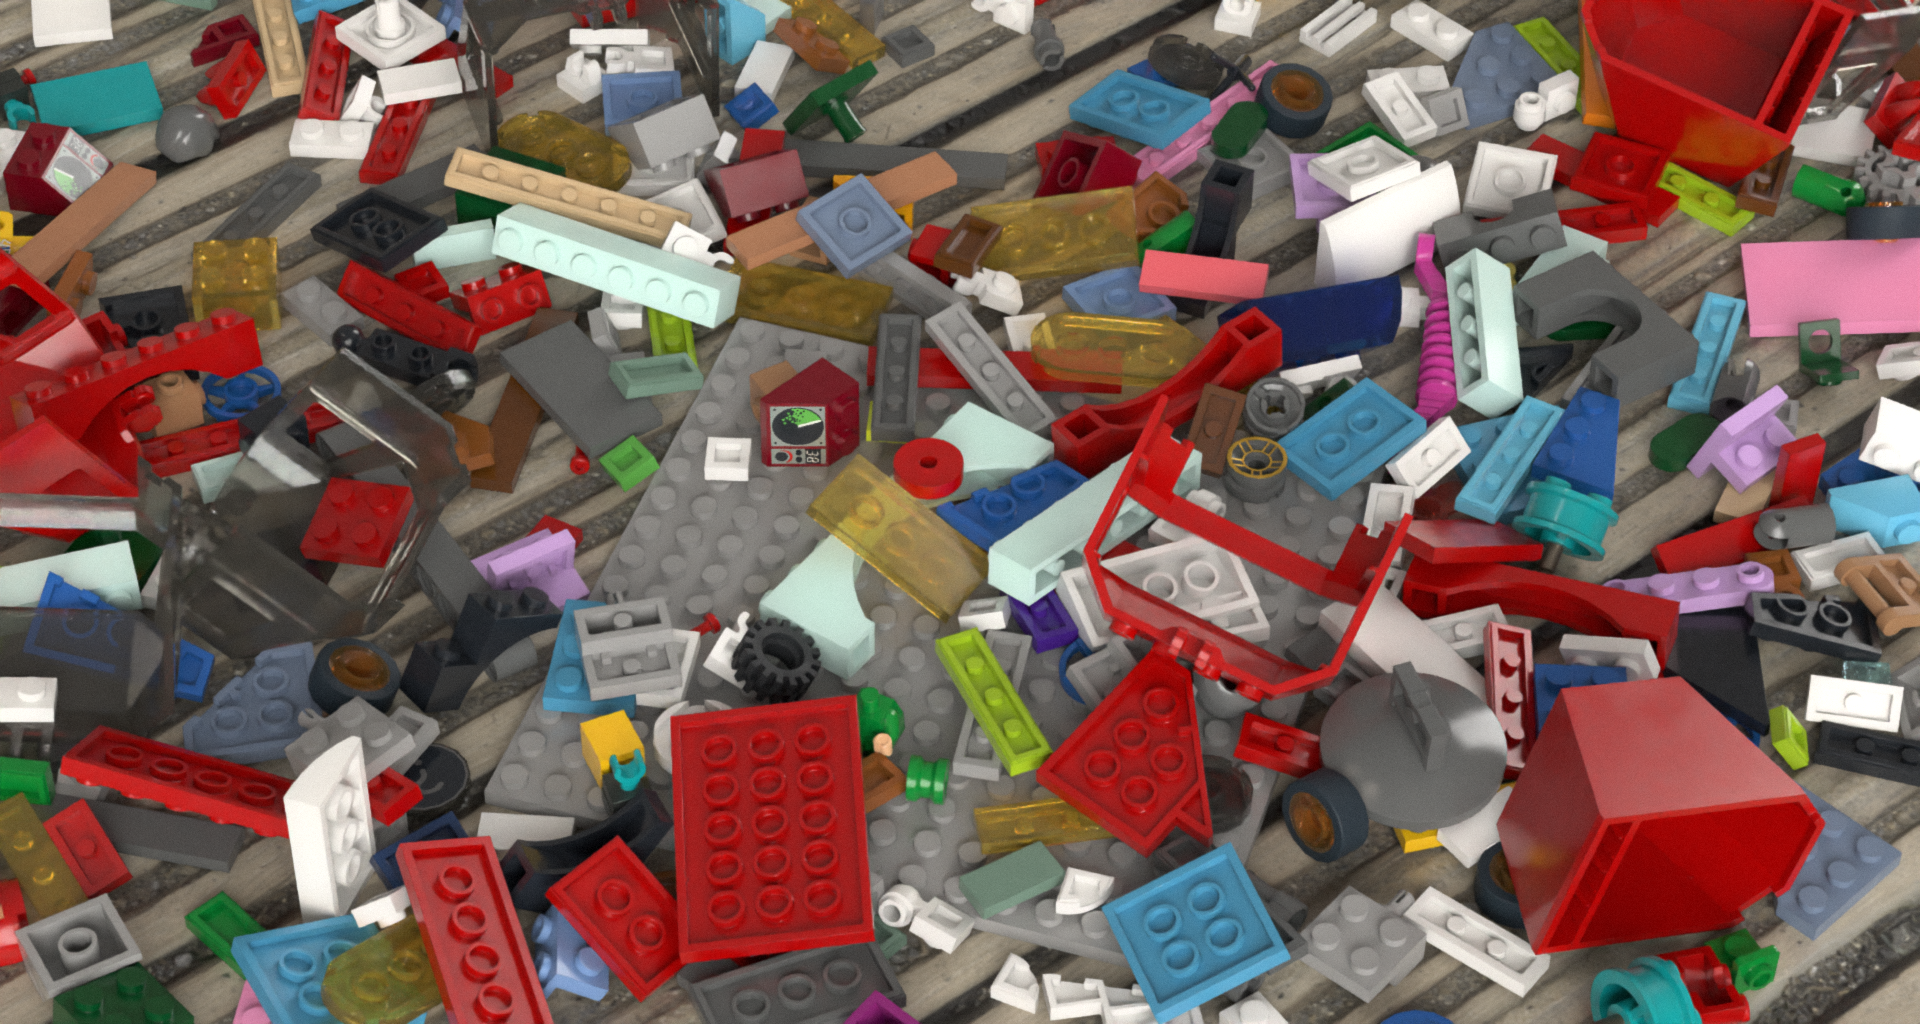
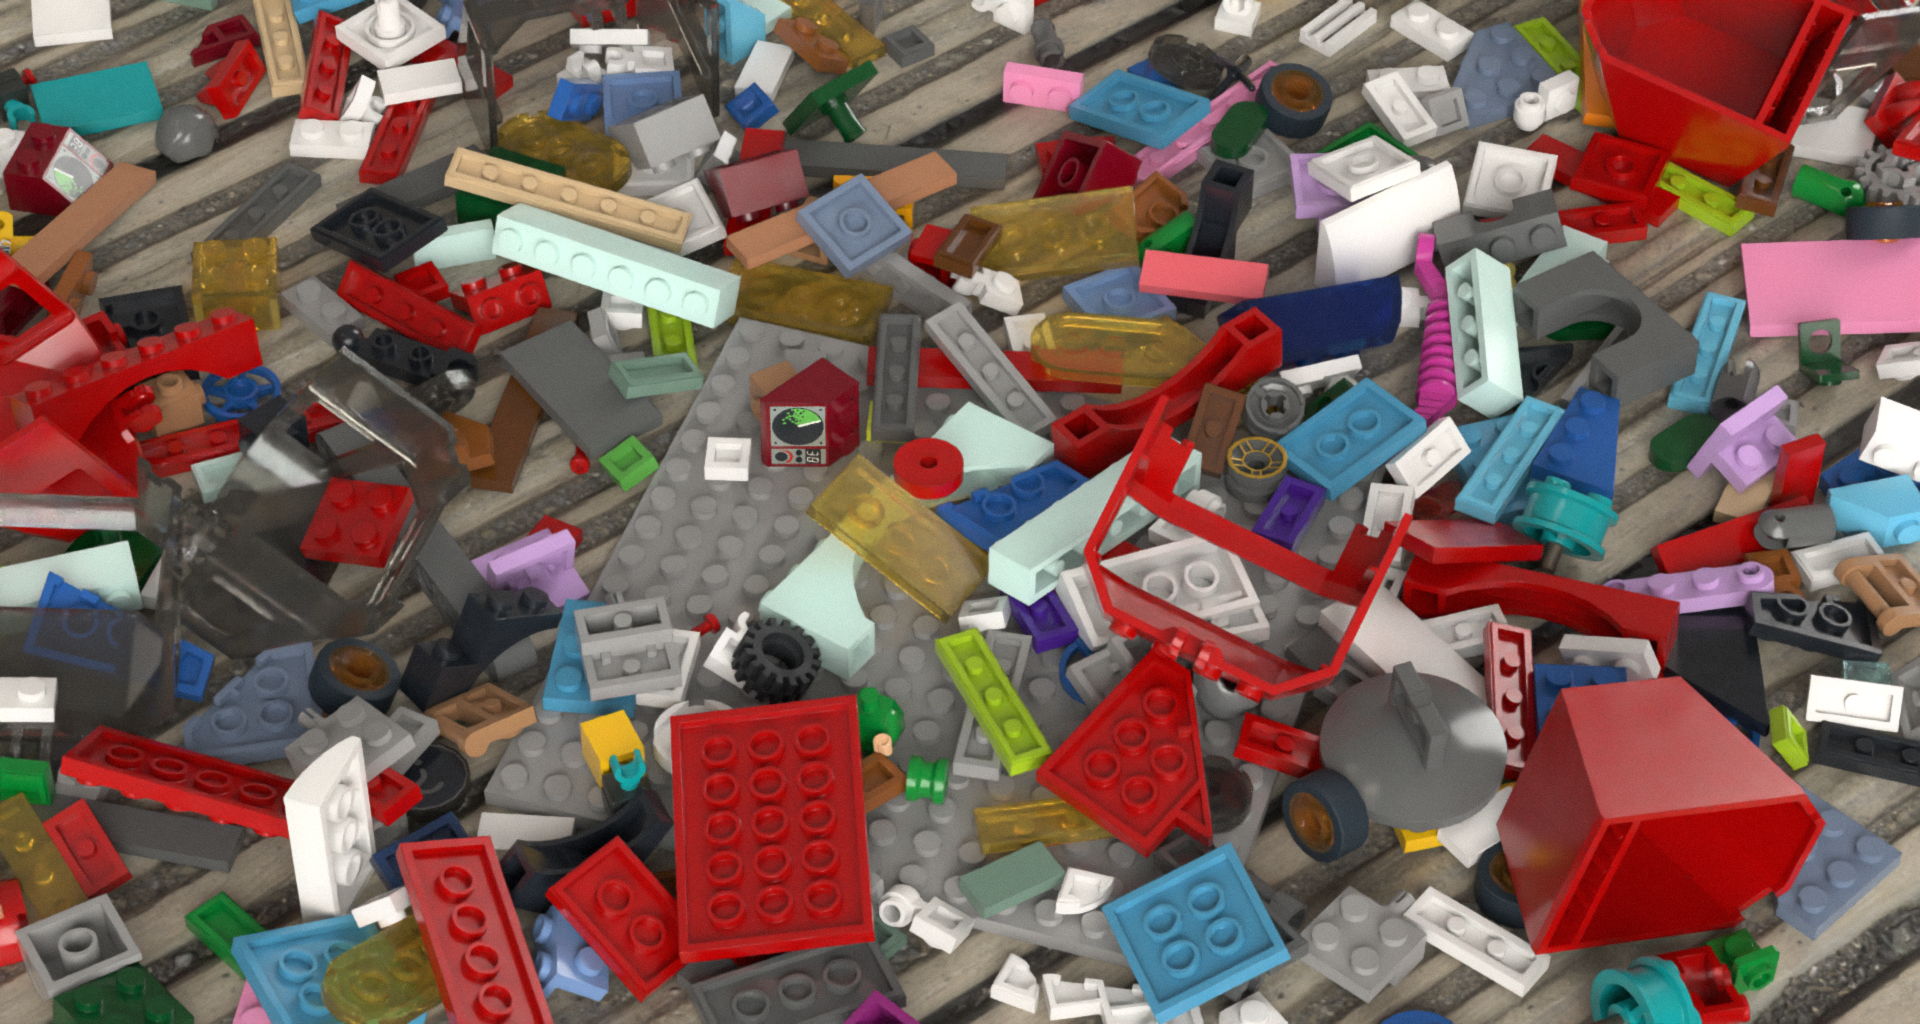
(490, 712): none -> medium nougat plate
(576, 99): none -> blue plate
(692, 245): white plate -> none
(1041, 86): none -> bright pink plate
(1290, 512): none -> dark purple plate

